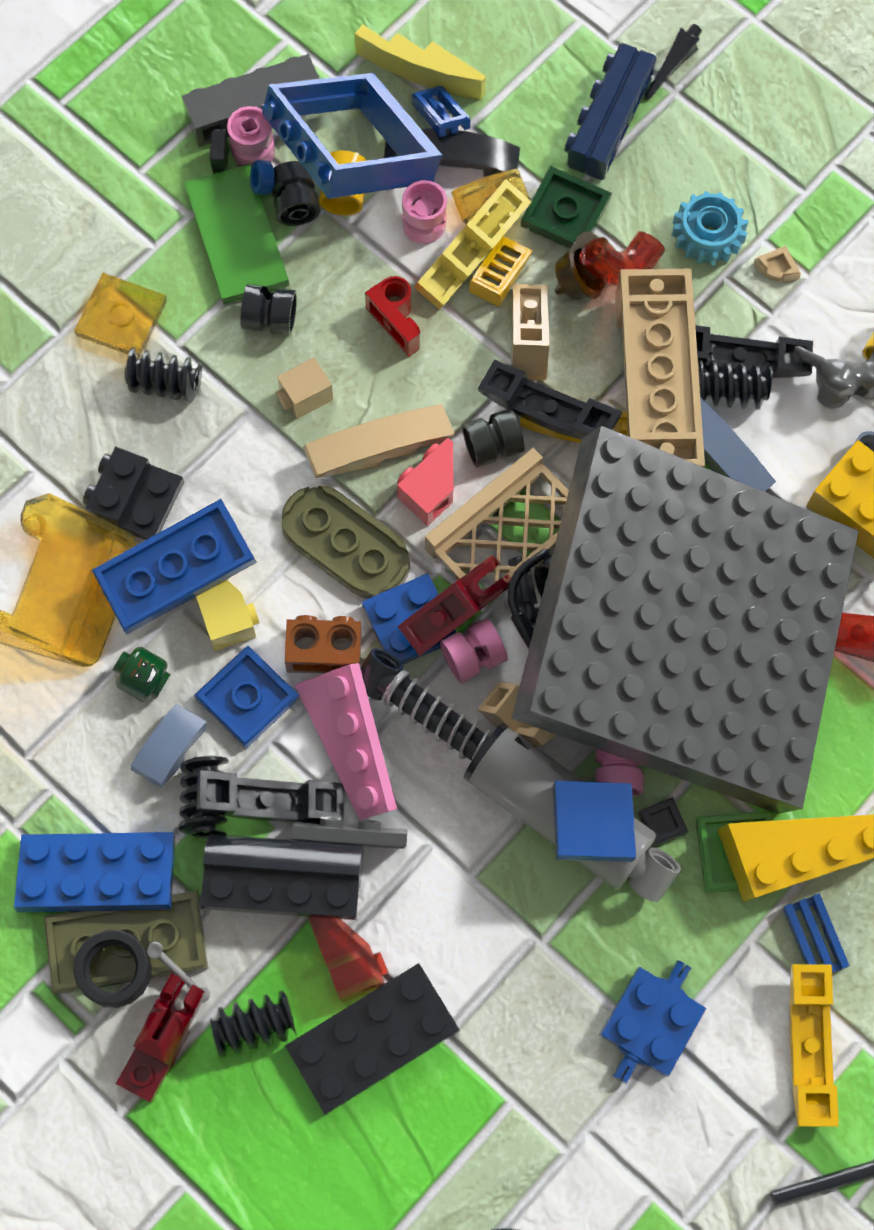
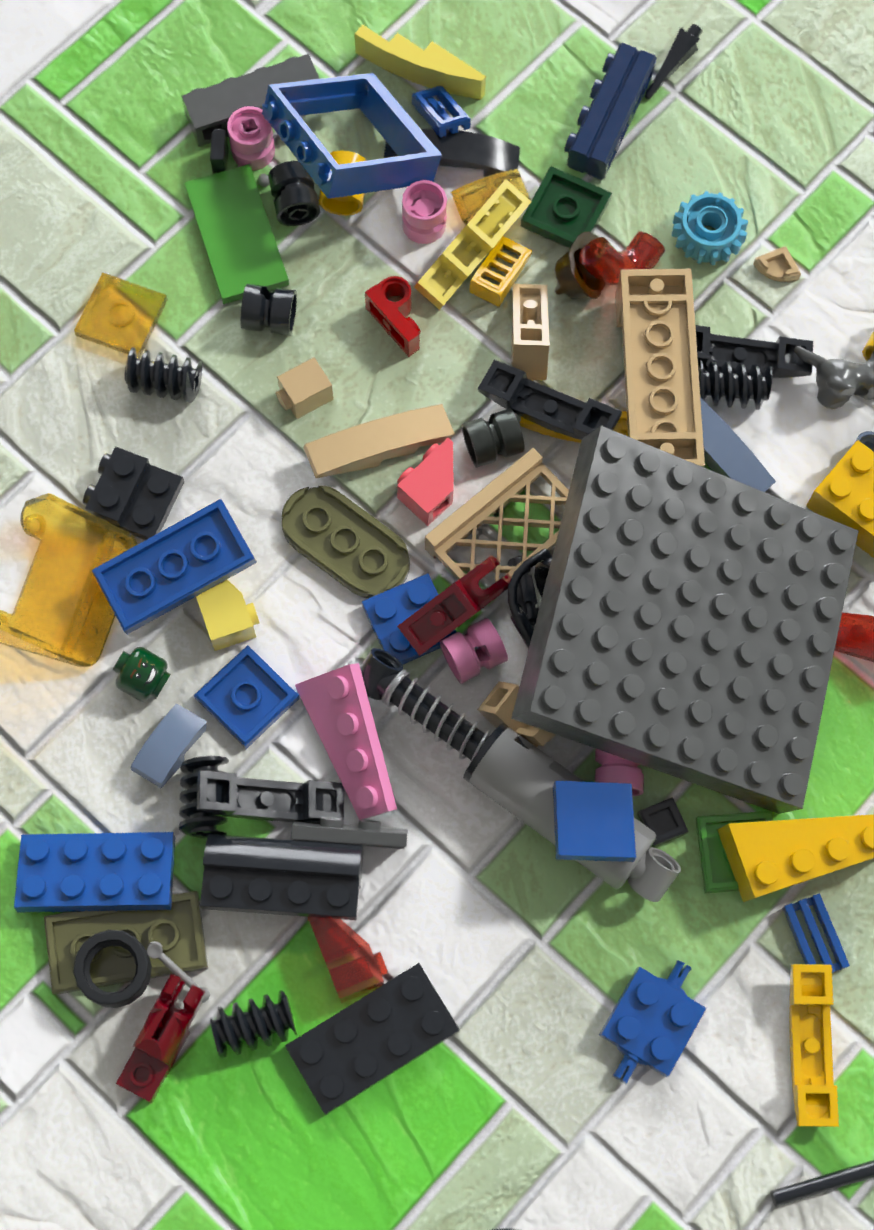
(262, 177): blue tile -> none
(322, 655): dark orange brick -> none

